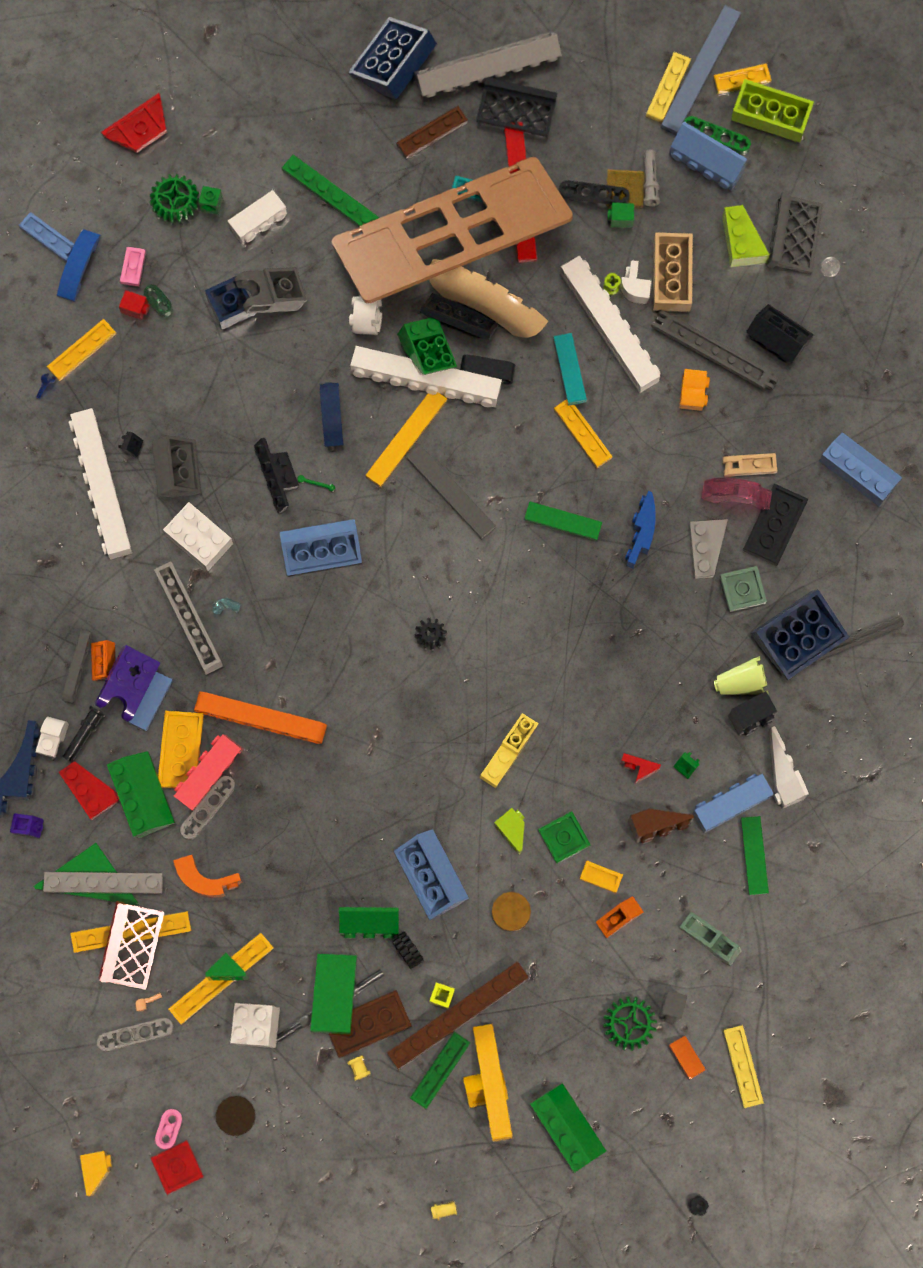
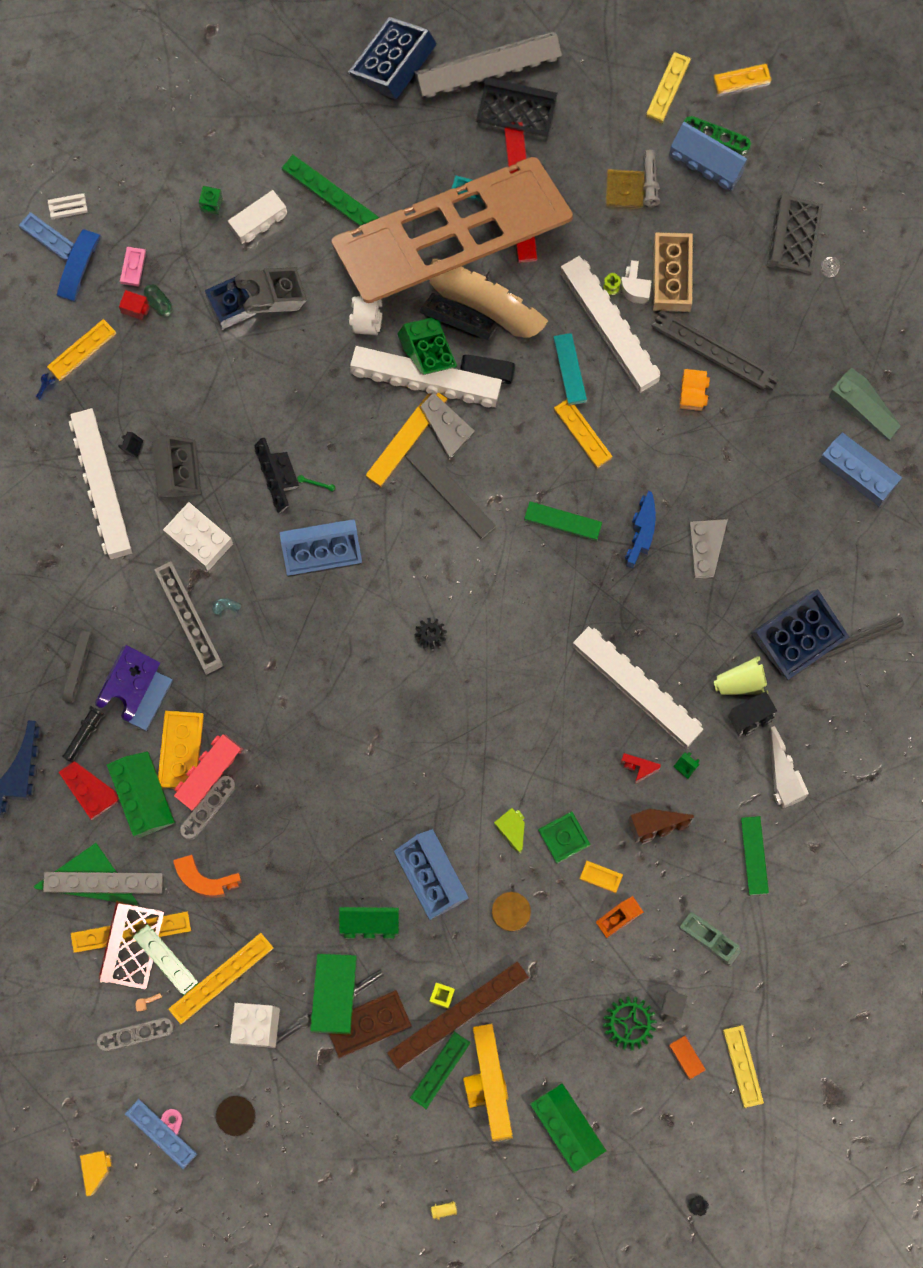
(26, 825): dark purple bracket -> none
(52, 733): white brick -> none
(68, 199): none -> white tile
(102, 659): orange slope -> none
(139, 126): red wing -> none
(161, 195): green gear -> none
(161, 1134): none -> medium blue tile
(165, 959): none -> tile
(177, 1167): red tile -> none
(225, 970): green slope -> none
(260, 717): orange beam -> none
(331, 414): dark blue arch -> none
(359, 1068): light yellow bush -> none
(407, 950): black tyre -> none
(432, 132): reddish brown tile -> none
(447, 425): none -> light grey wing
(509, 750): light yellow slope -> none
(594, 194): black beam -> none
(621, 215): green brick -> none
(638, 687): none -> white brick
(701, 69): sand blue tile -> none
(732, 803): medium blue brick -> none
(736, 490): clear pink arch -> none
(742, 238): lime wedge -> none
(743, 589): sand green plate -> none
(750, 464): tan plate -> none
(772, 110): lime brick -> none
(775, 525): black tile -> none
(779, 333): black slope -> none
(861, 400): none -> sand green wedge

